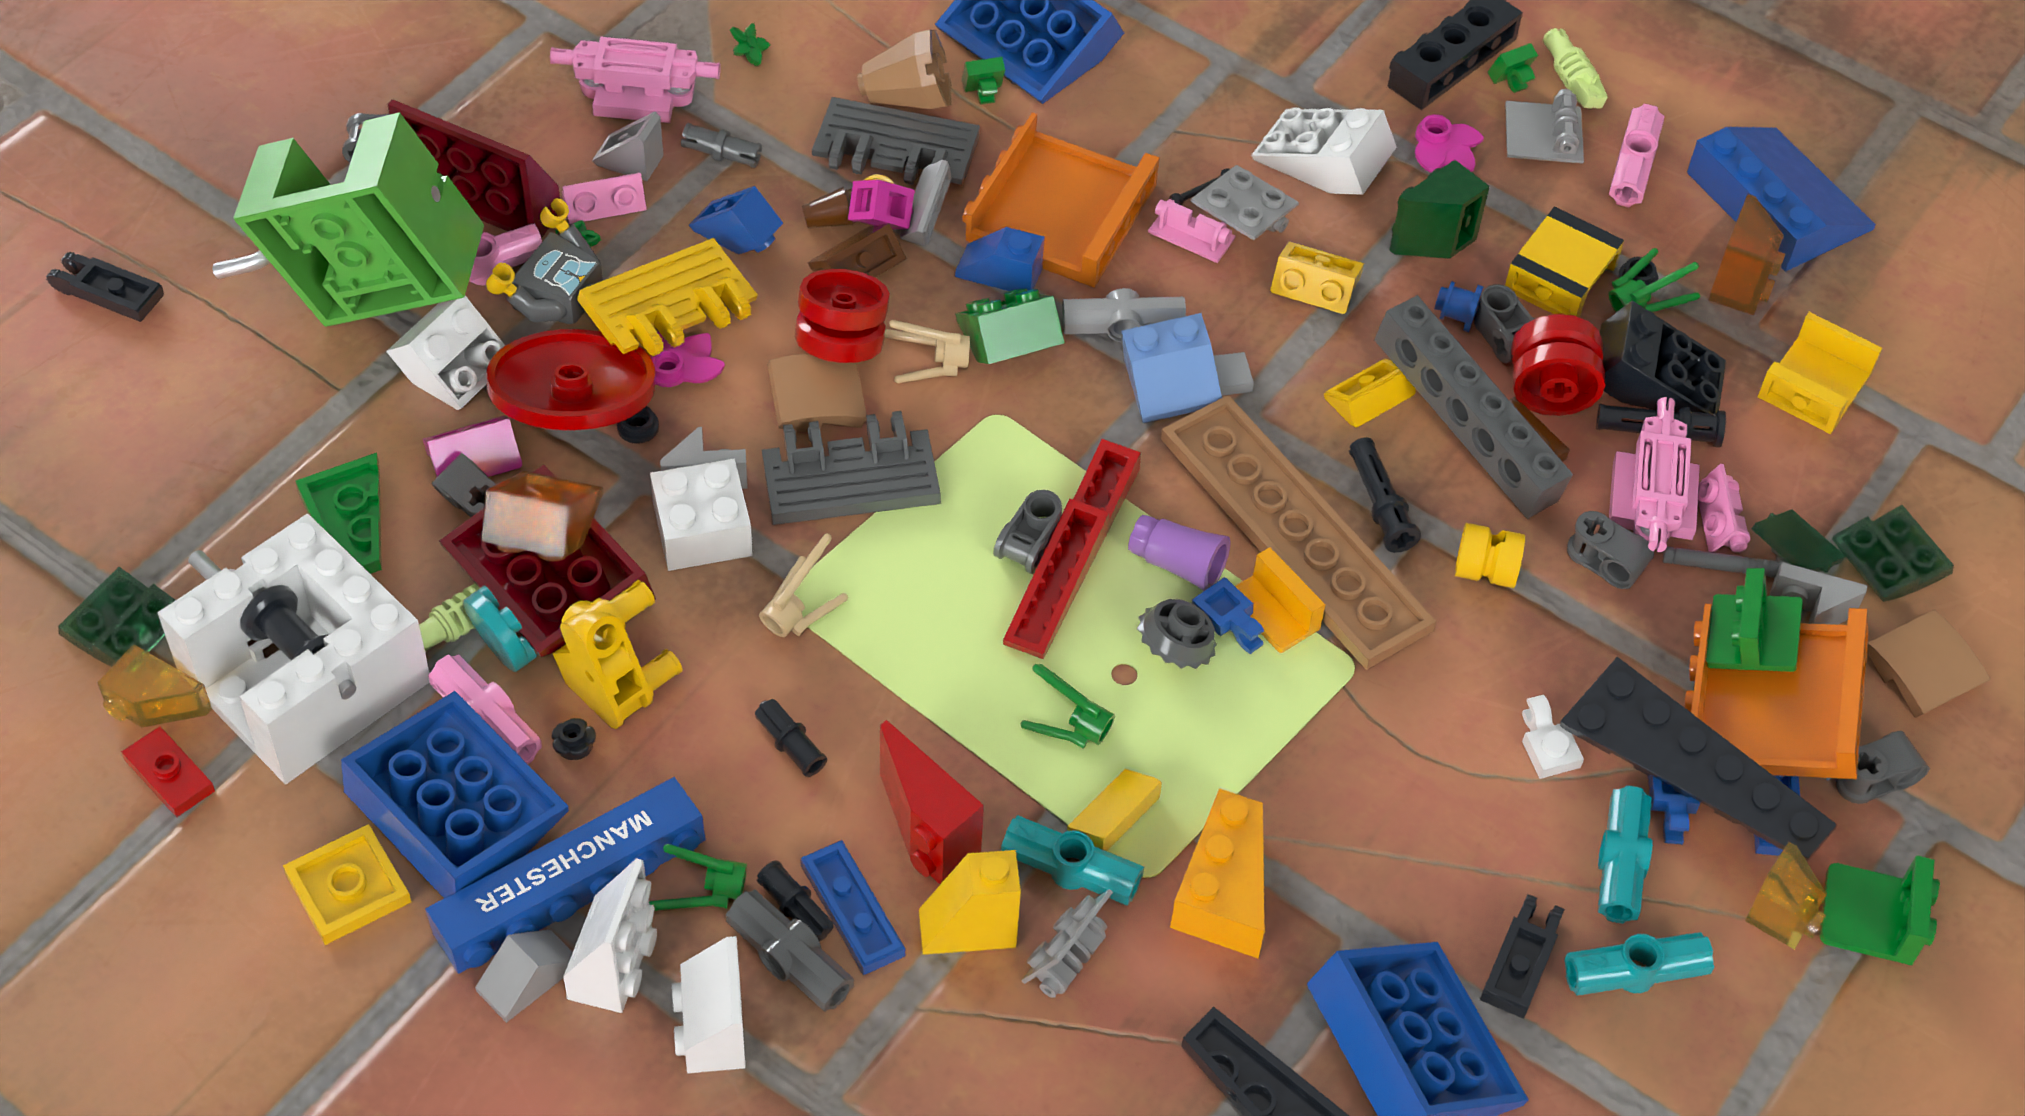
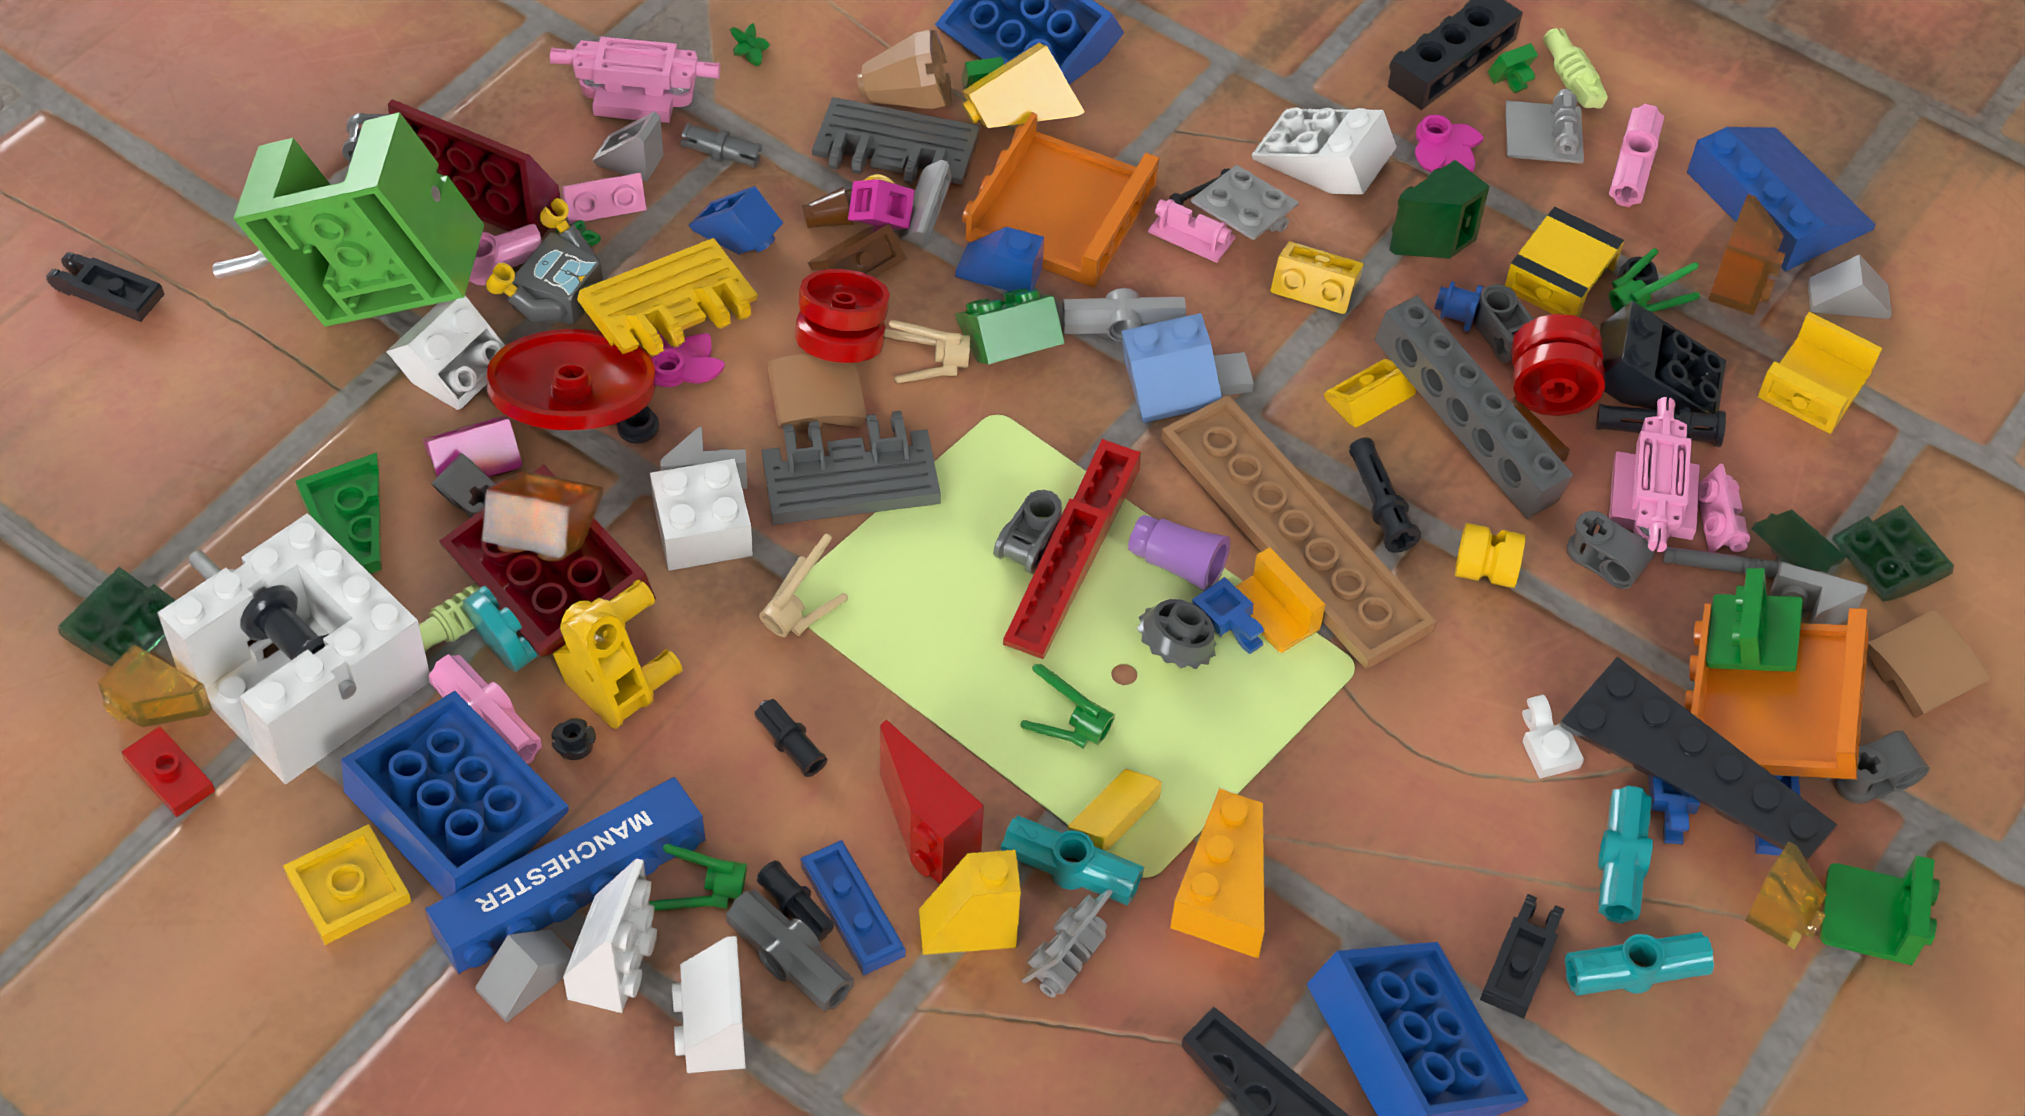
(1021, 87): none -> yellow slope
(1850, 290): none -> light grey slope

